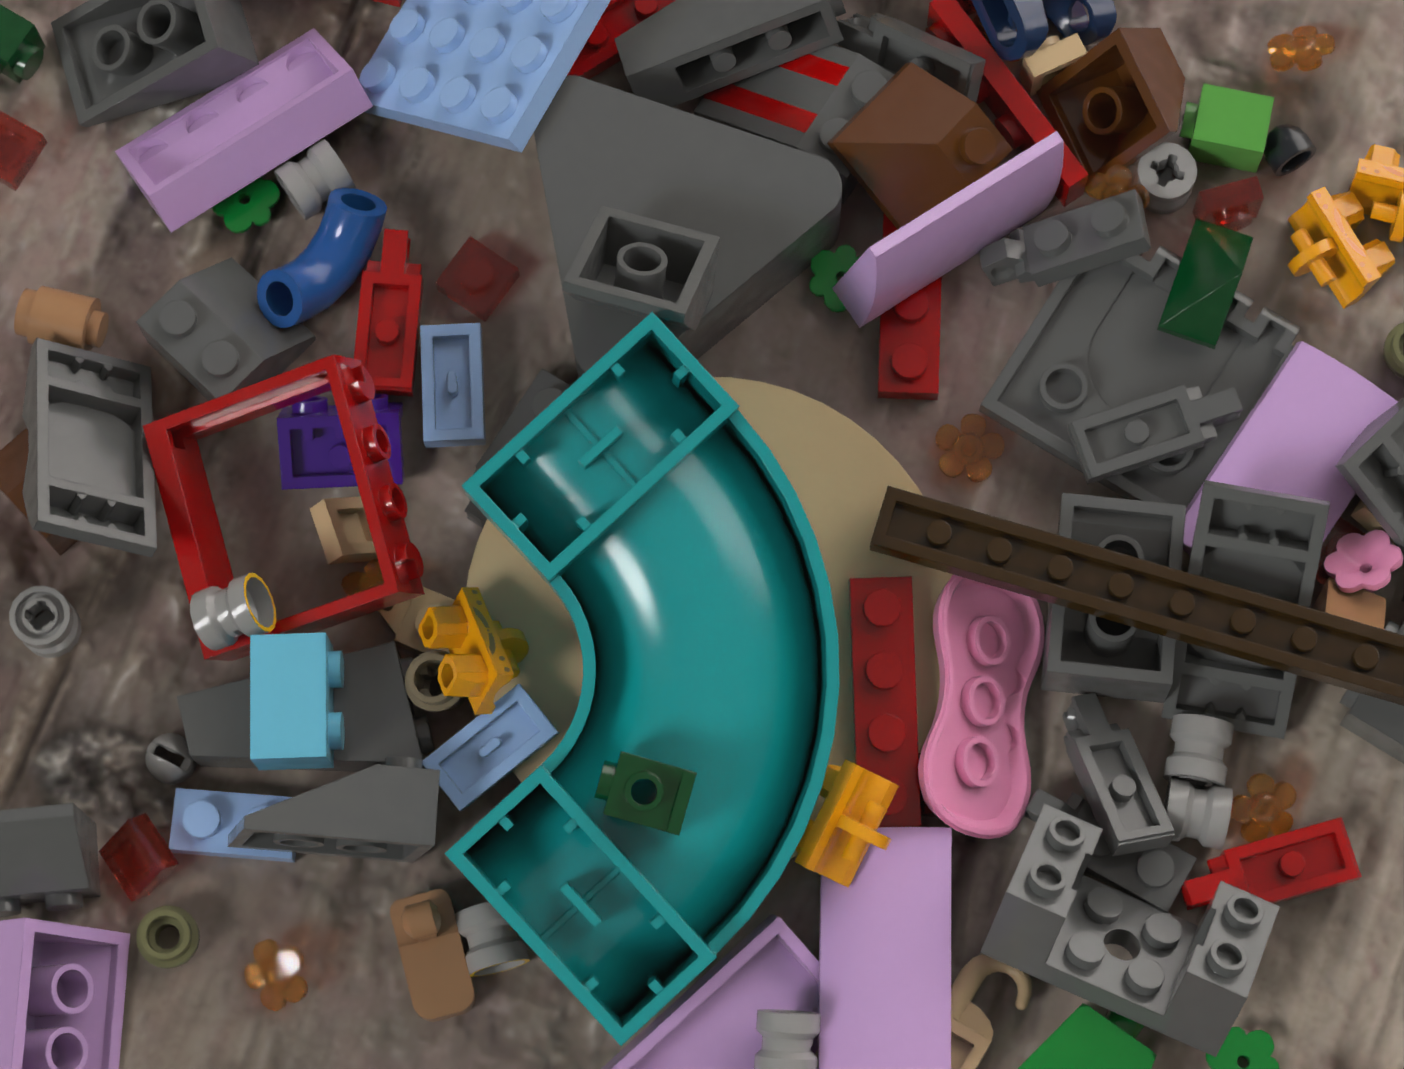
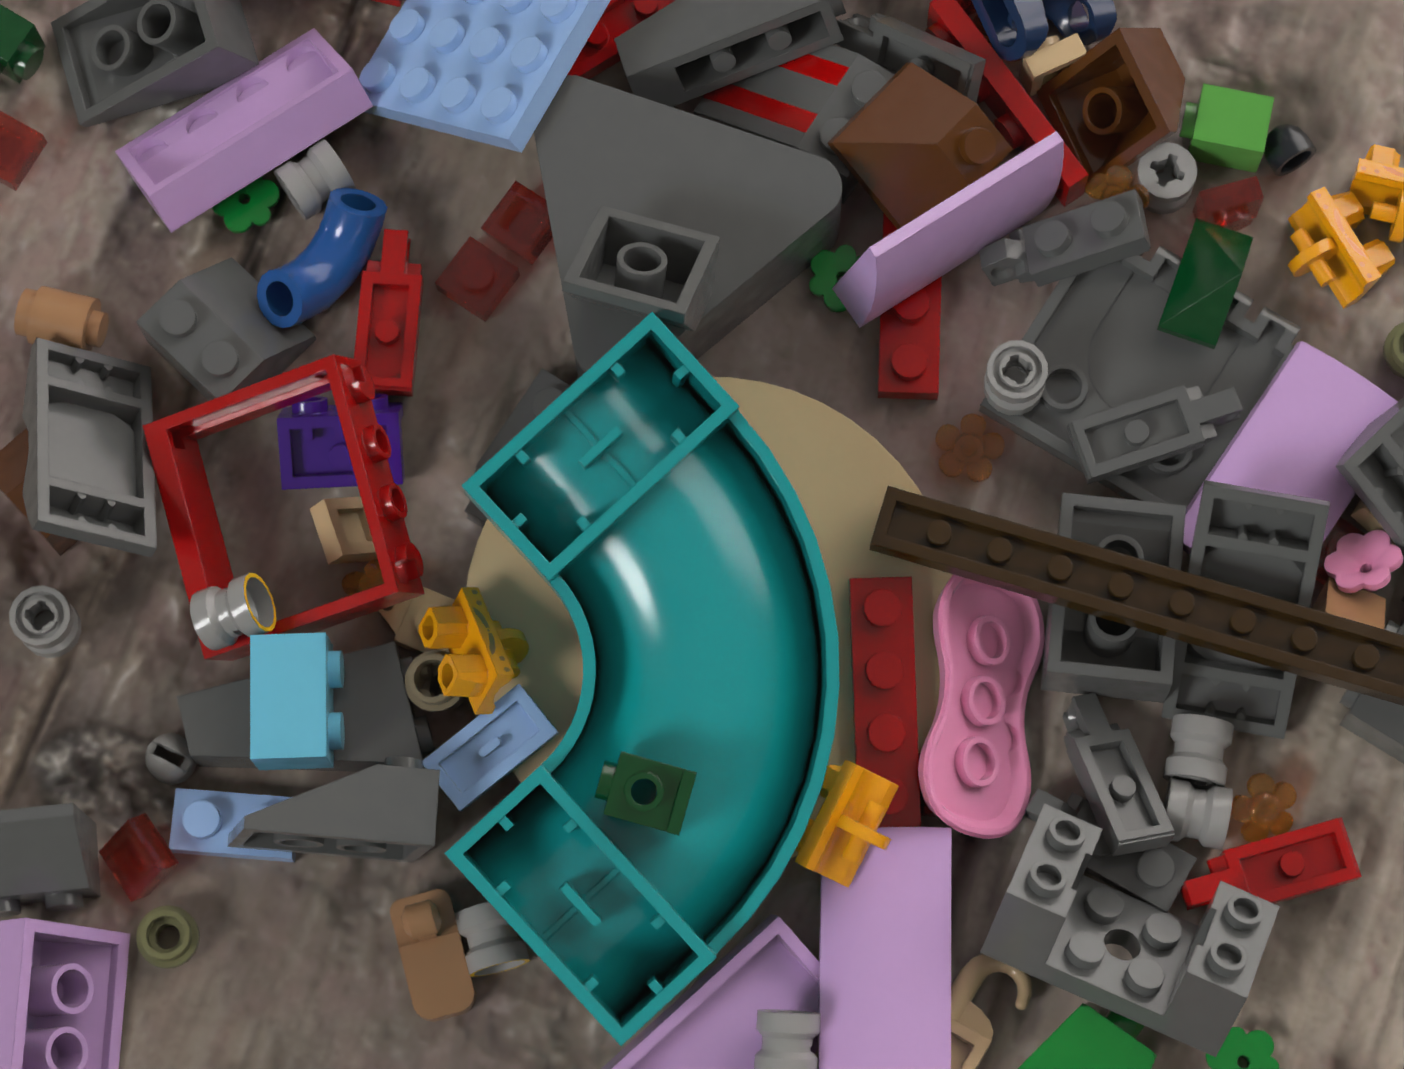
(275, 973): clear orange plant -> none
(452, 385): light blue plate -> none
(520, 223): none -> clear red plate
(1015, 390): none -> light grey wheel
(1303, 48): clear orange plant -> none

